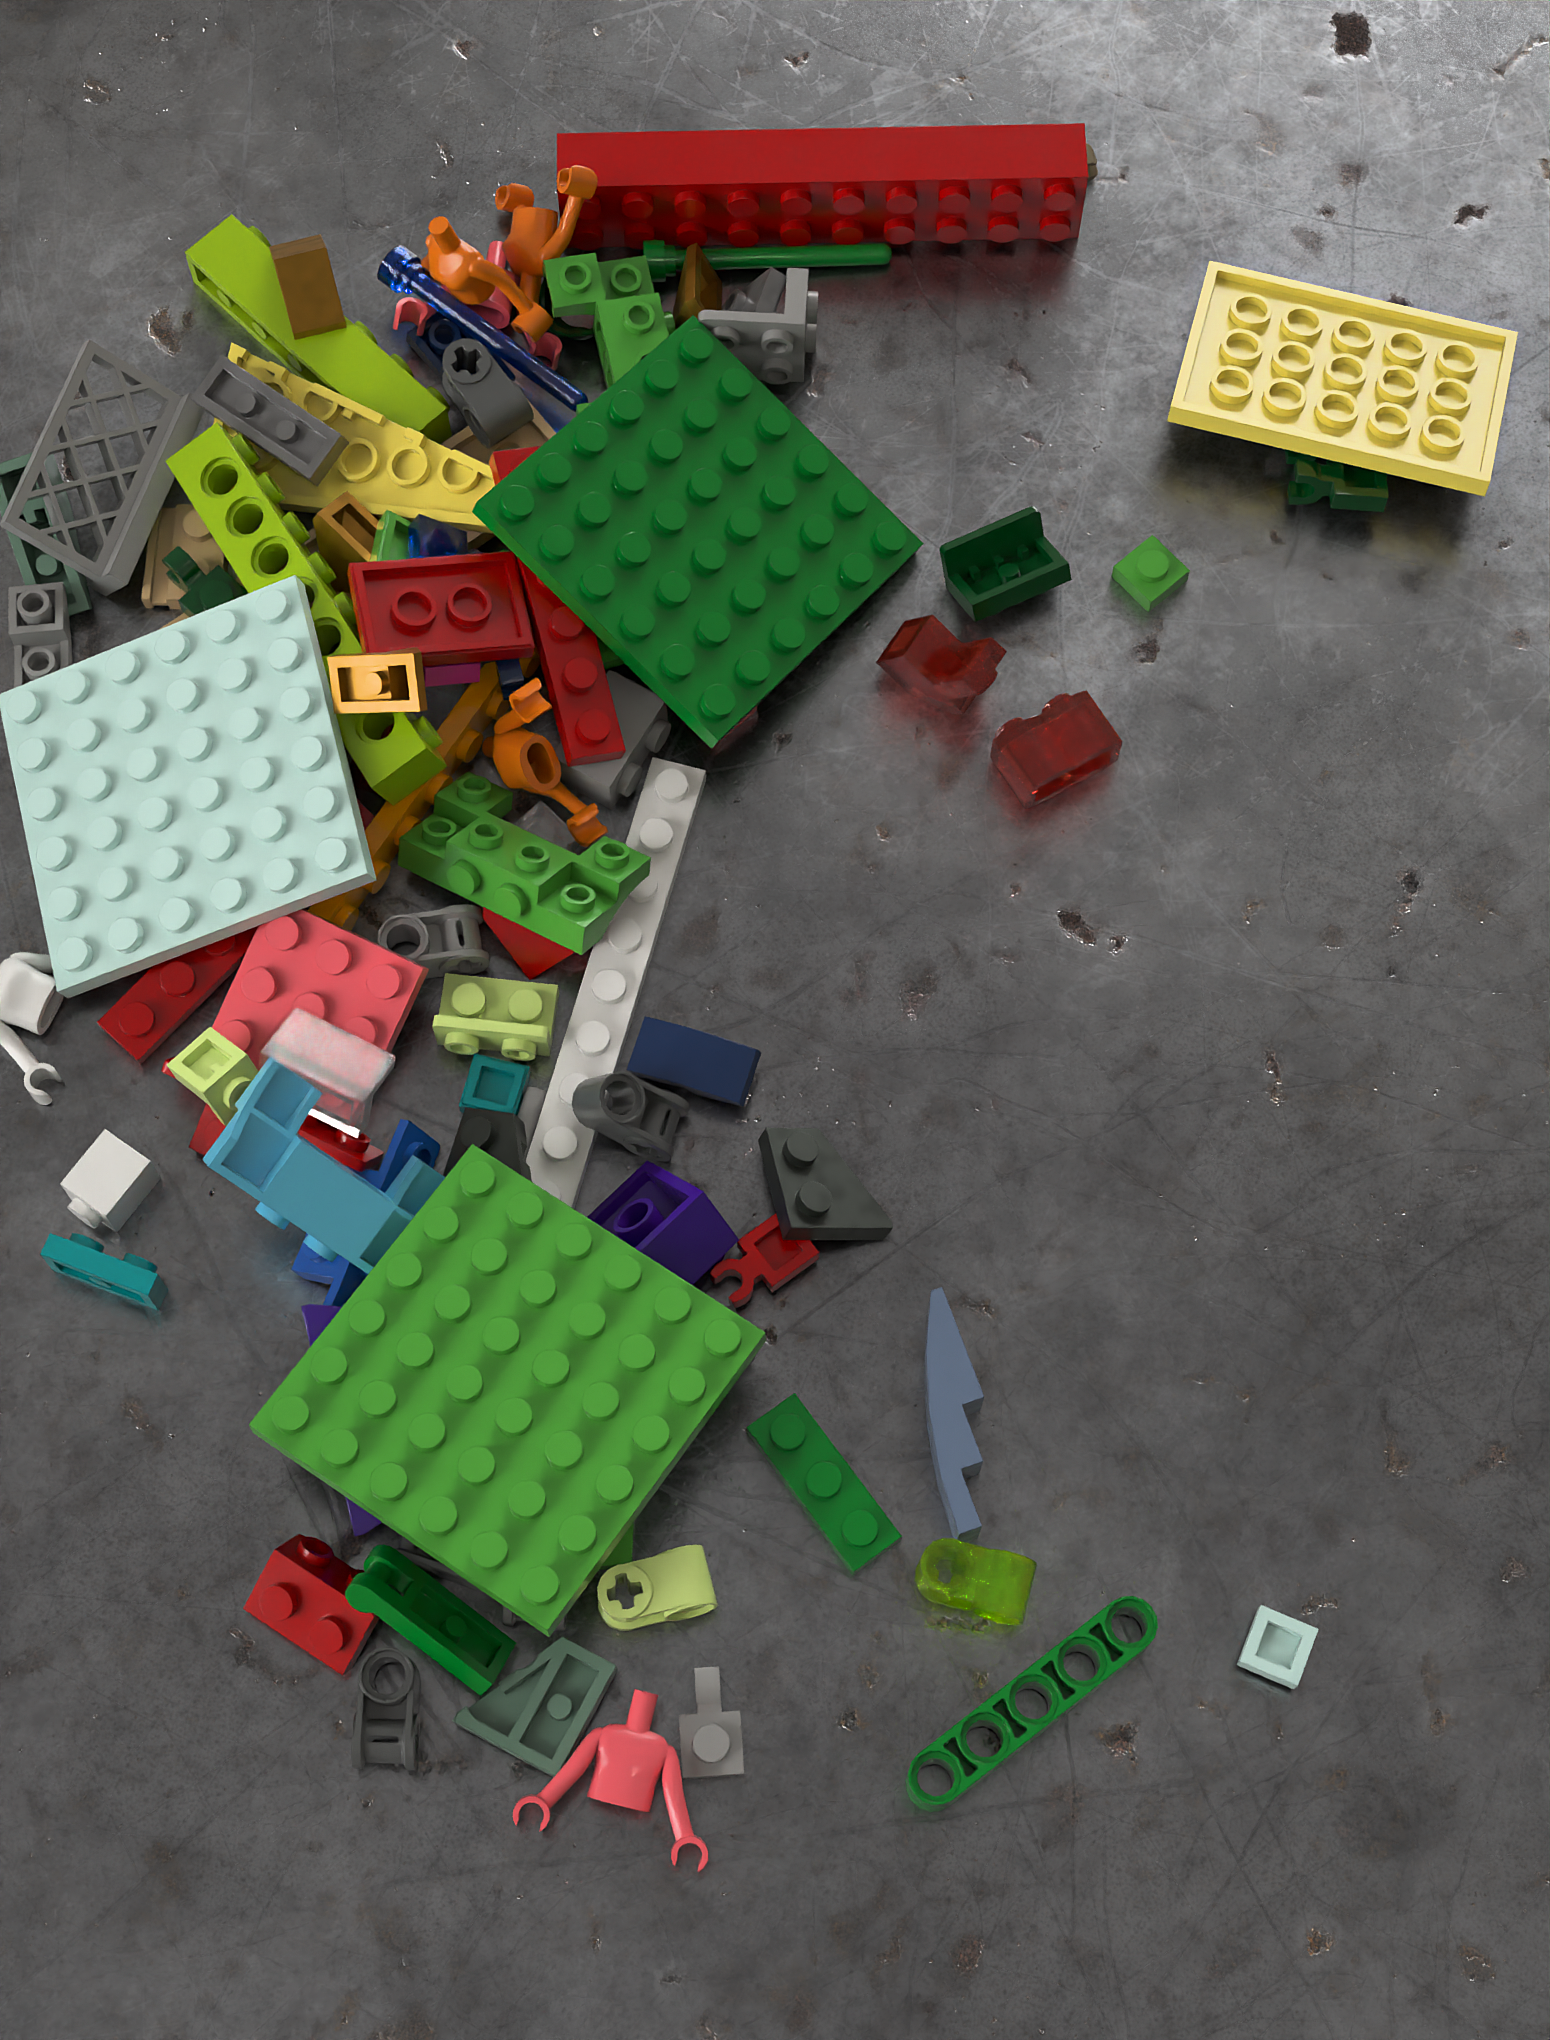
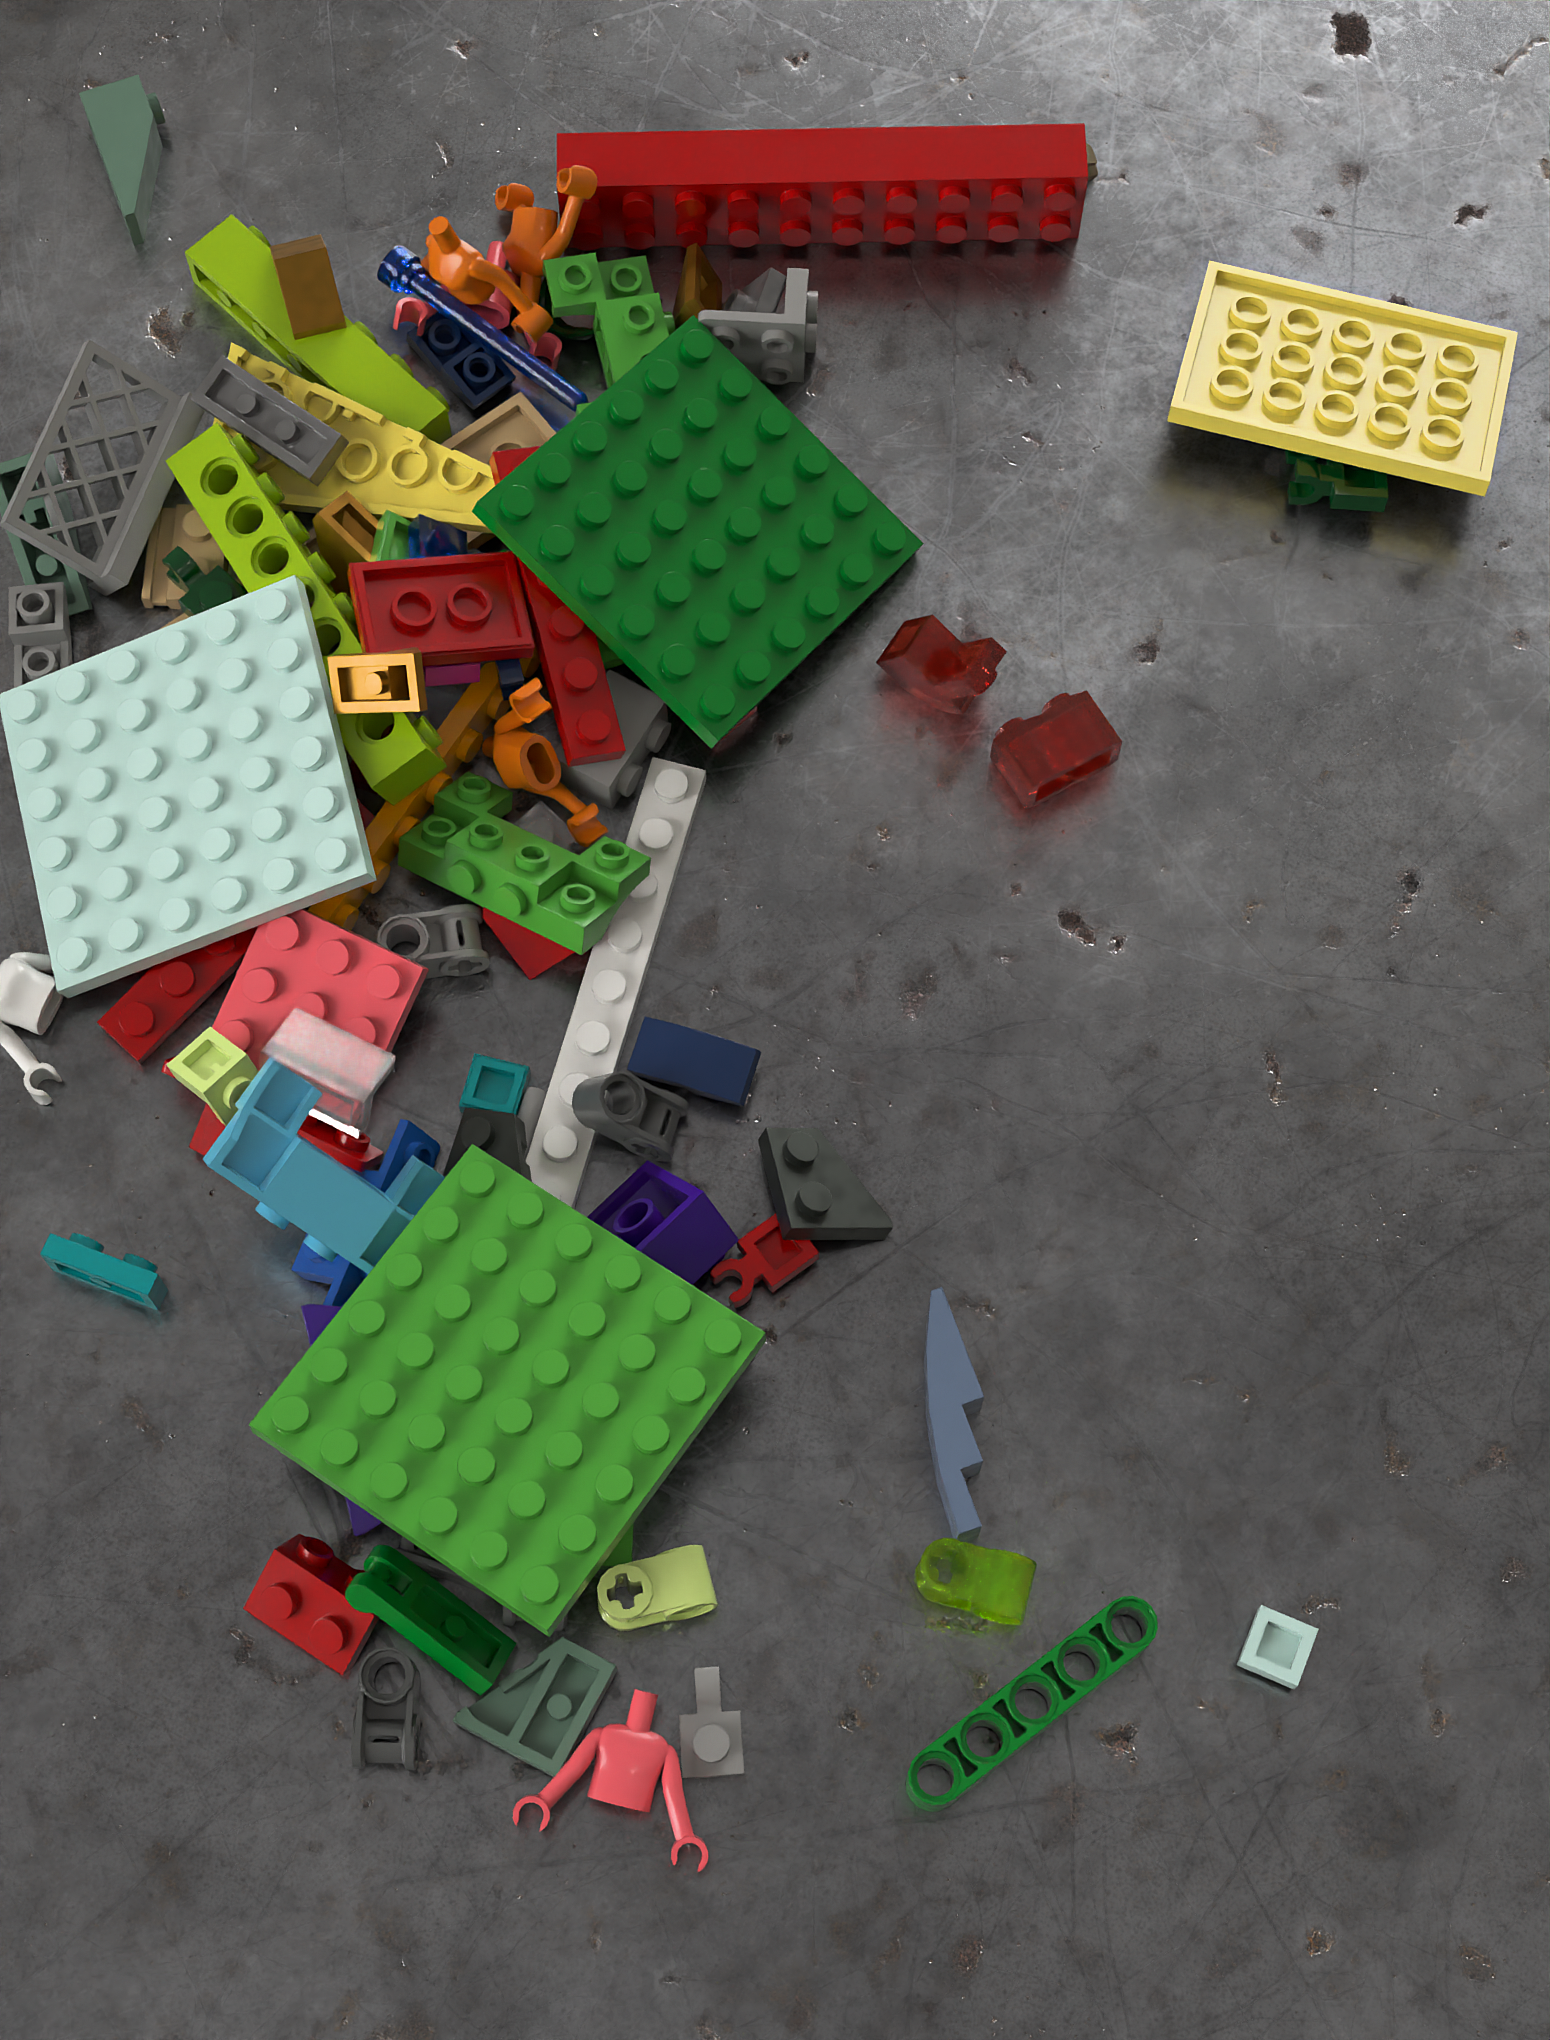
(109, 1182): white brick -> none
(129, 144): none -> sand green slope
(487, 399): dark grey piece -> none
(496, 1016): yellowish green bracket -> none
(665, 260): green piece -> none
(823, 1484): green plate -> none
(1002, 564): dark green bracket -> none
(1150, 573): bright green plate -> none

